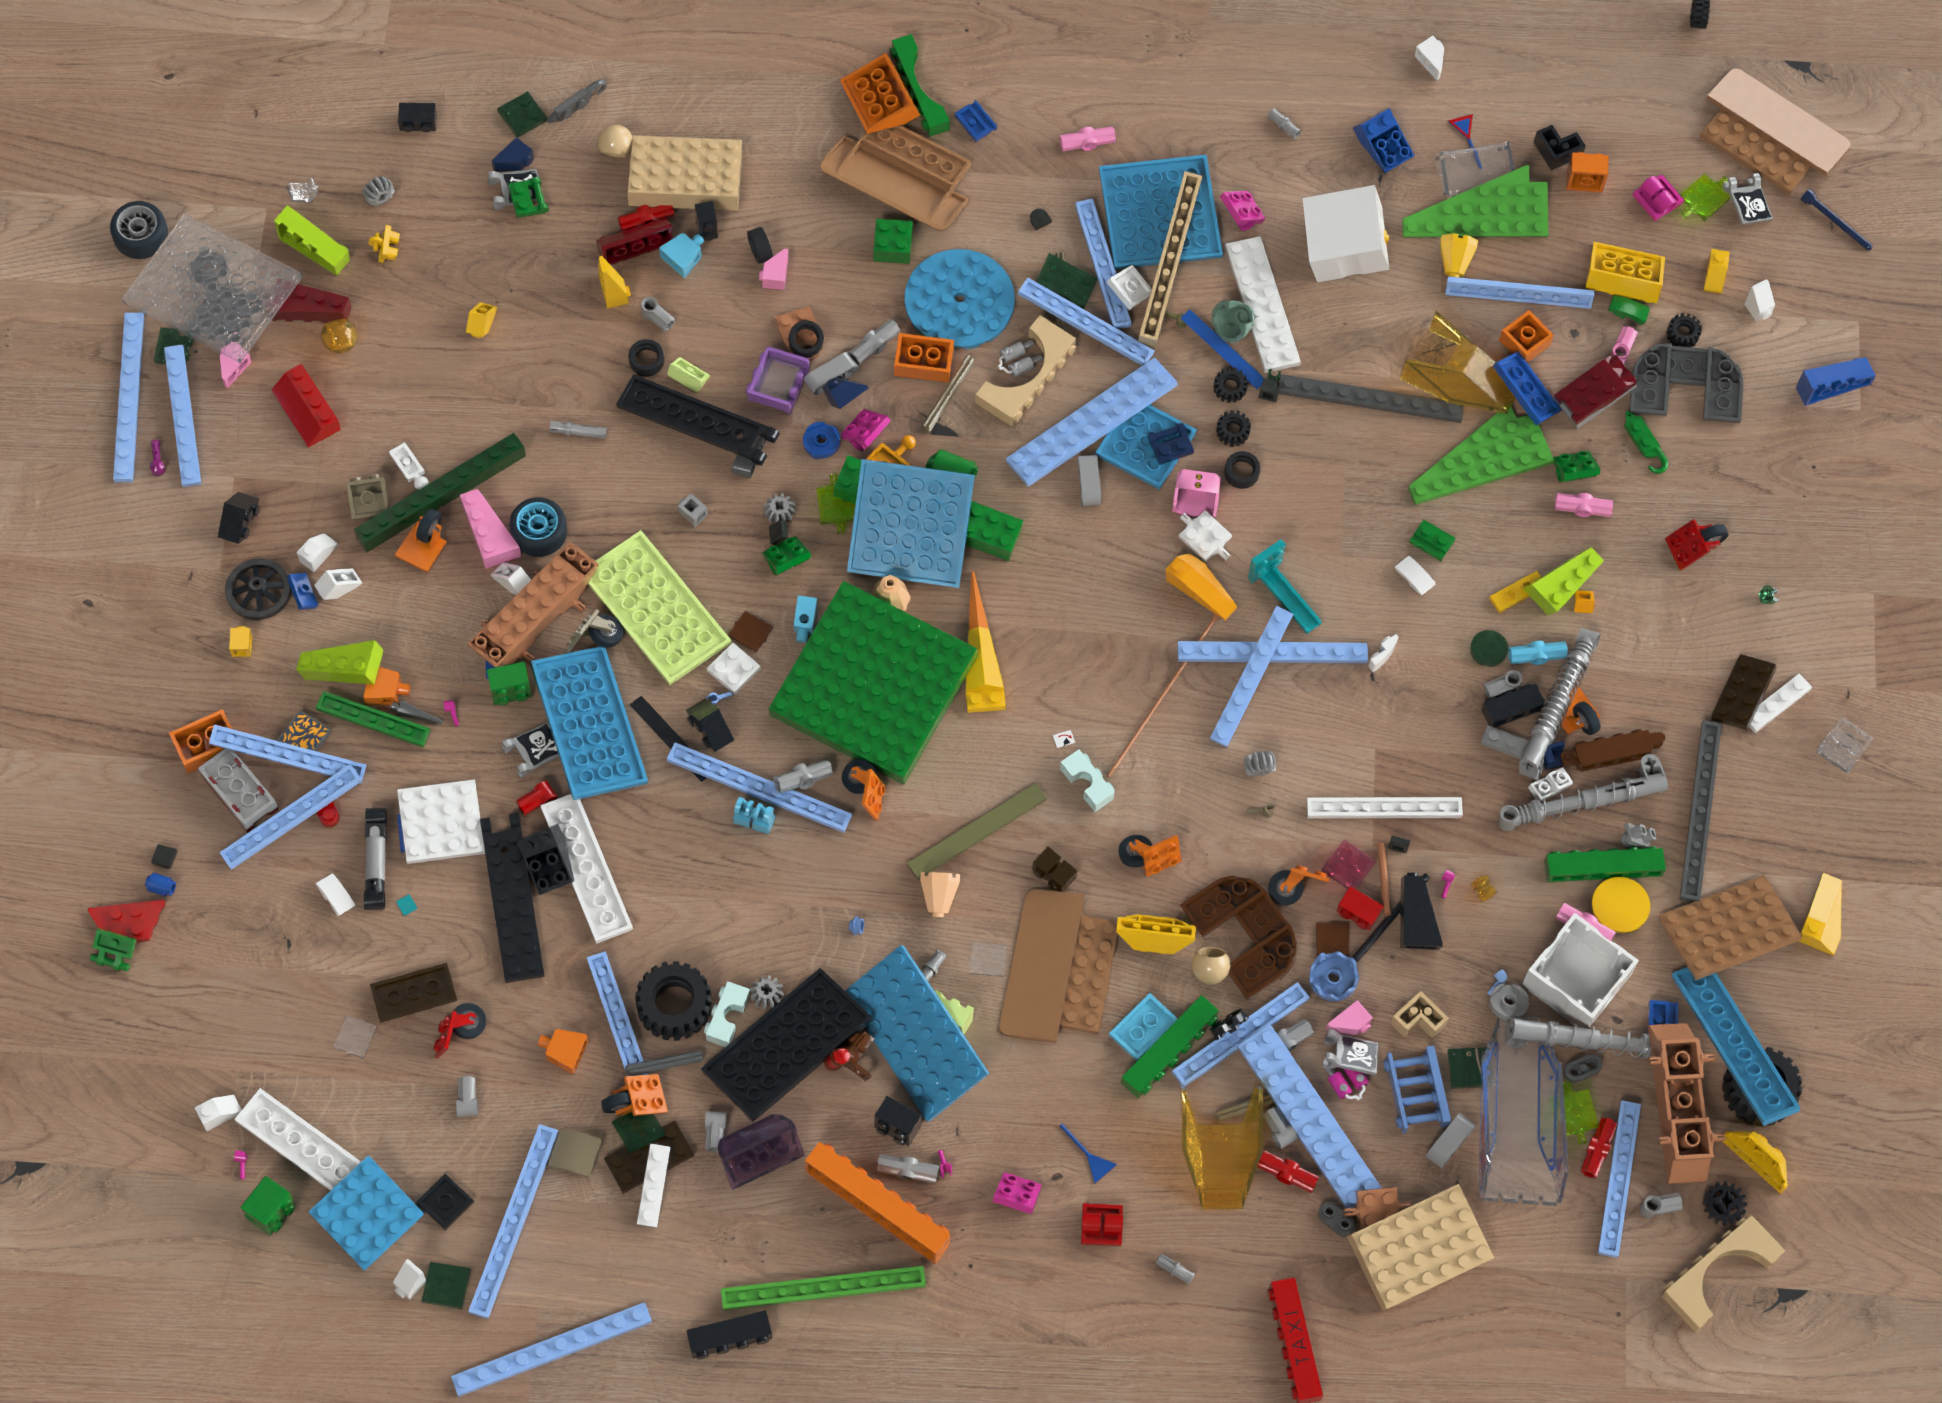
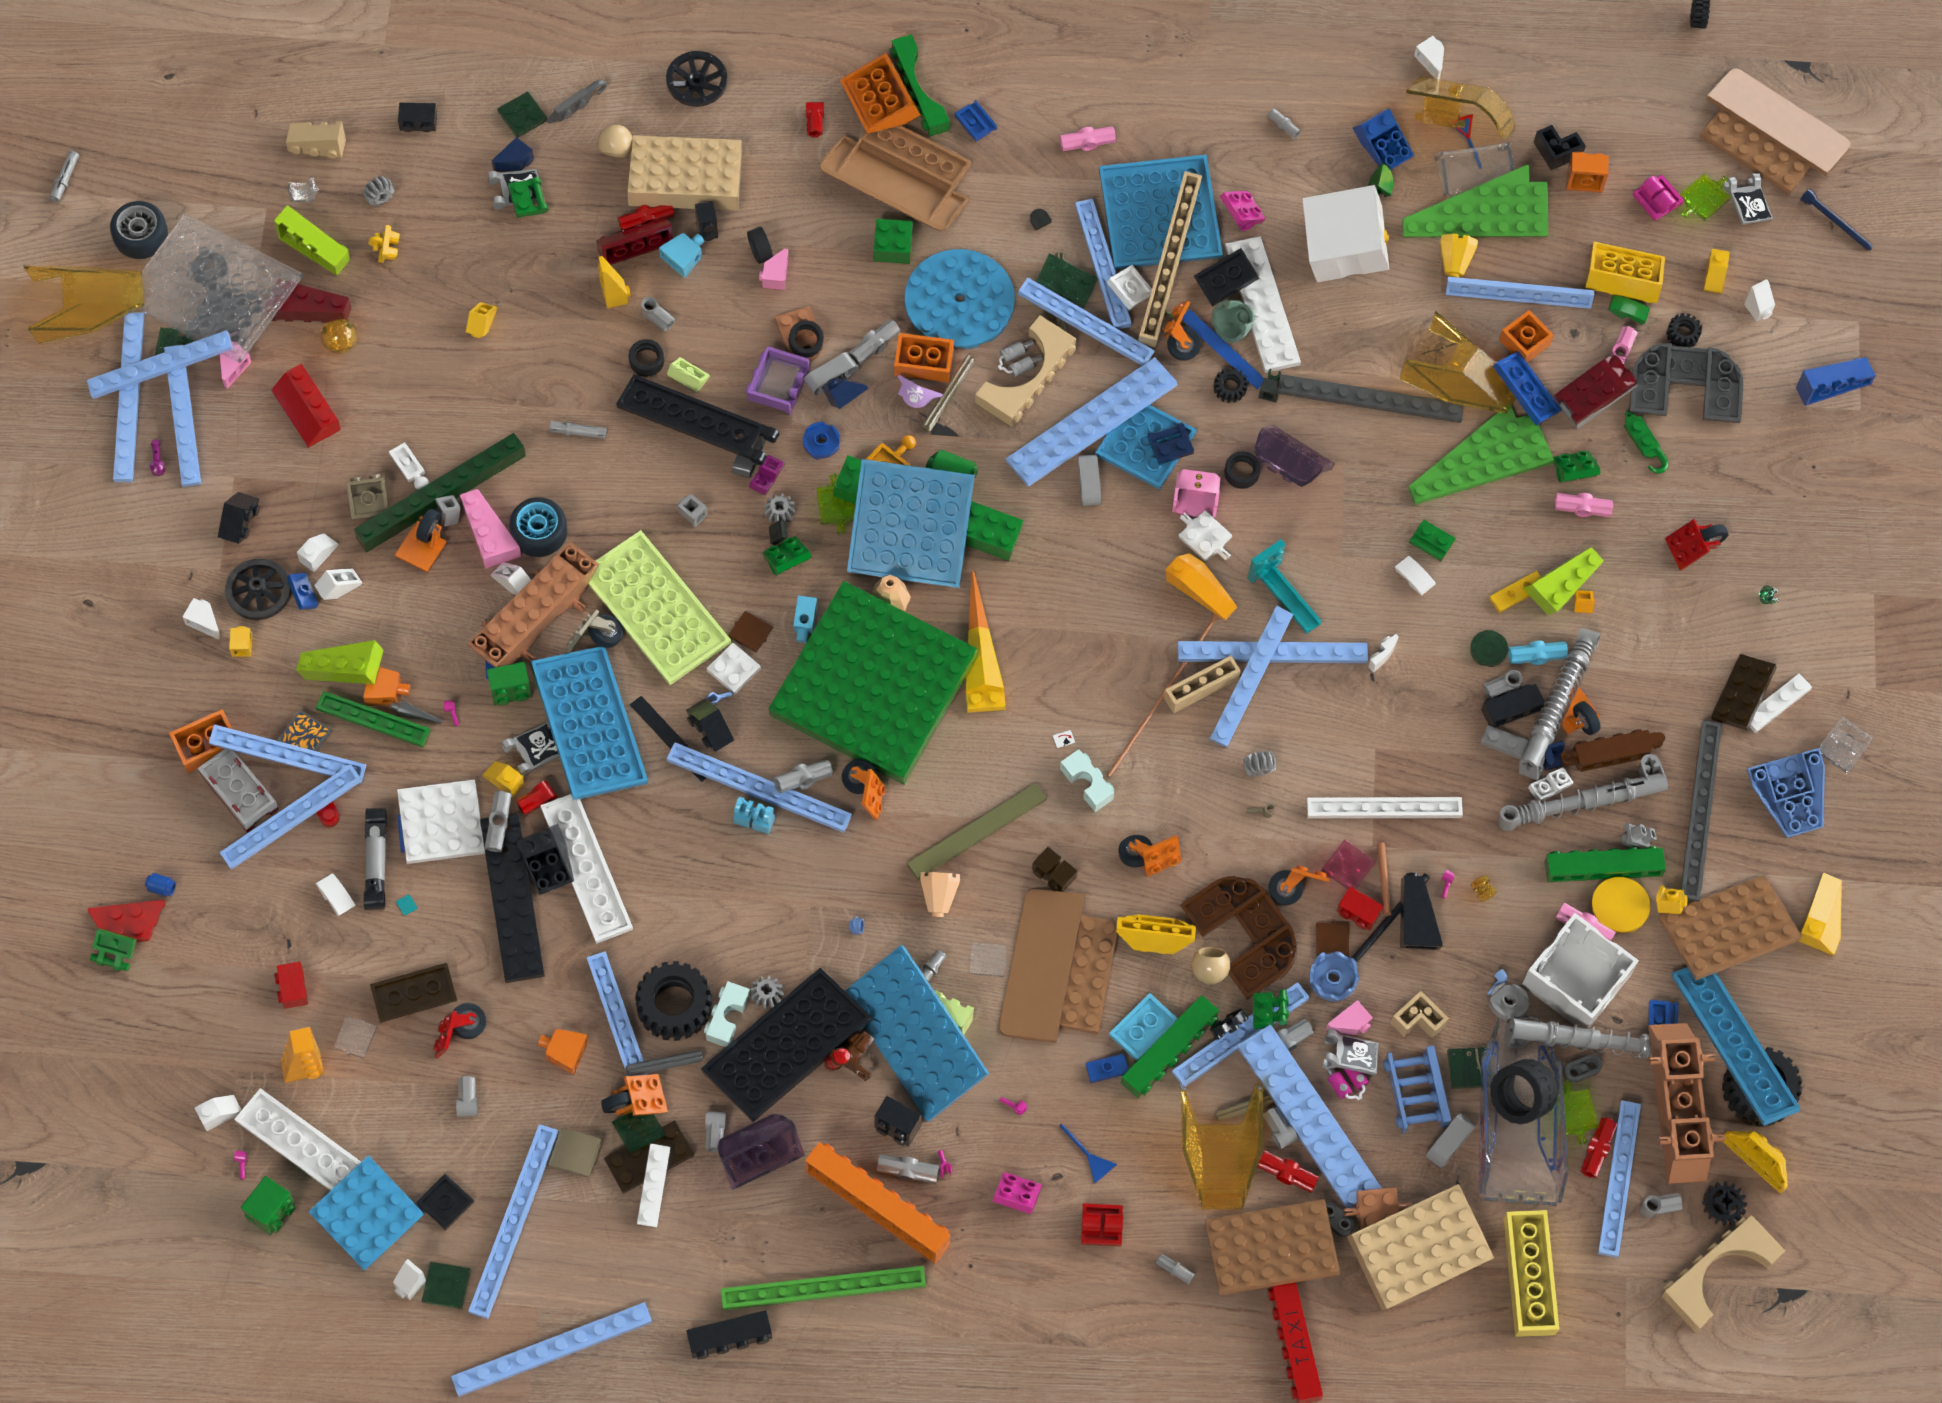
(61, 182): none -> light grey pin
(90, 299): none -> clear yellow windscreen
(159, 364): none -> light blue plate
(164, 856): pearl dark grey tile -> none
(201, 617): none -> white slope
(292, 985): none -> red brick
(301, 1056): none -> light orange wedge
(316, 139): none -> tan wedge
(449, 510): none -> light grey brick
(496, 833): none -> light grey piece
(504, 778): none -> yellow slope
(696, 77): none -> black wheel
(766, 475): none -> magenta slope
(814, 117): none -> red piece
(865, 429): dark pink plate -> none
(914, 394): none -> lavender hat
(1019, 1108): none -> dark pink hand
(1106, 1068): none -> blue plate
(1182, 341): none -> plate
(1202, 684): none -> tan brick
(1226, 277): none -> black plate
(1229, 437): black tyre -> none
(1264, 1009): none -> green plate
(1272, 1247): none -> medium nougat plate
(1290, 456): none -> clear purple windscreen
(1383, 180): none -> green brick
(1399, 844): pearl dark grey tile -> none
(1445, 99): none -> clear yellow door
(1504, 1096): none -> black tyre
(1531, 1273): none -> light yellow brick
(1670, 900): none -> yellow brick
(1792, 791): none -> medium blue wedge

